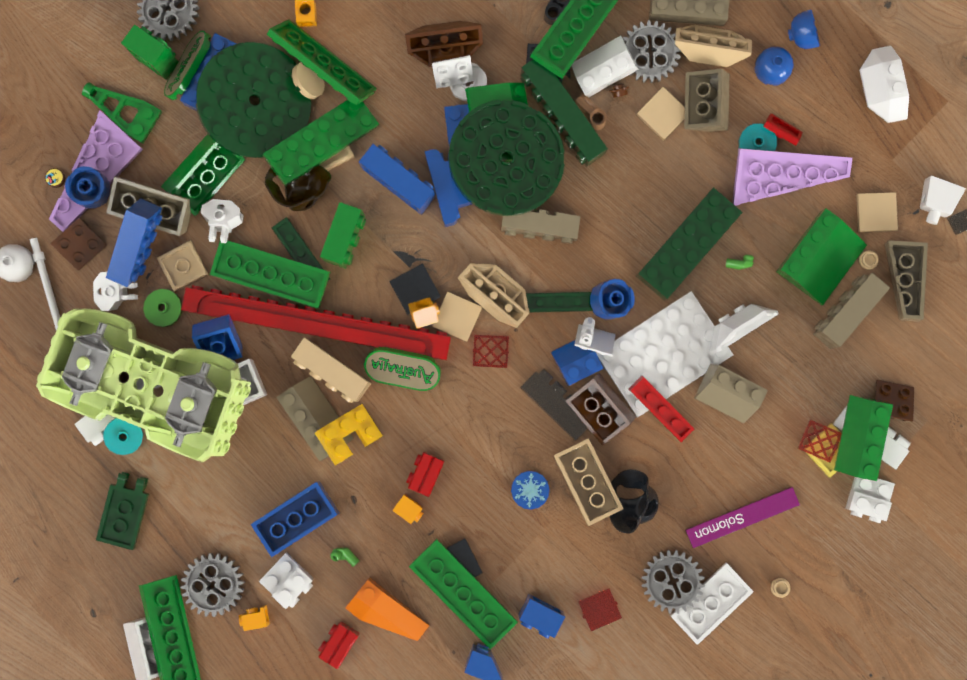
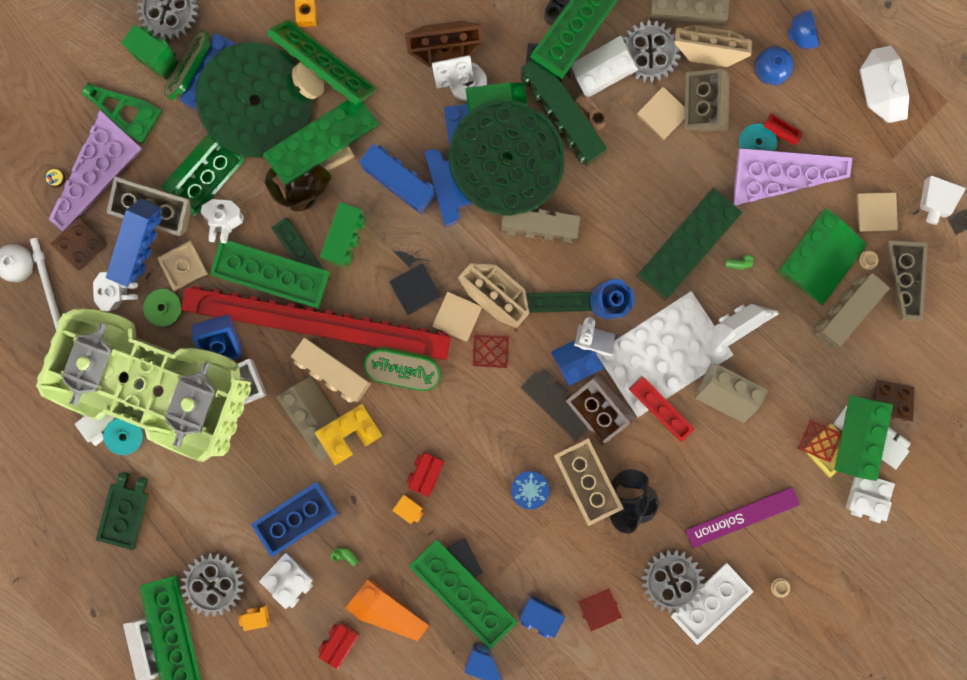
(80, 180): blue brick -> none
(424, 312): brick -> none
(619, 90): reddish brown plate -> none

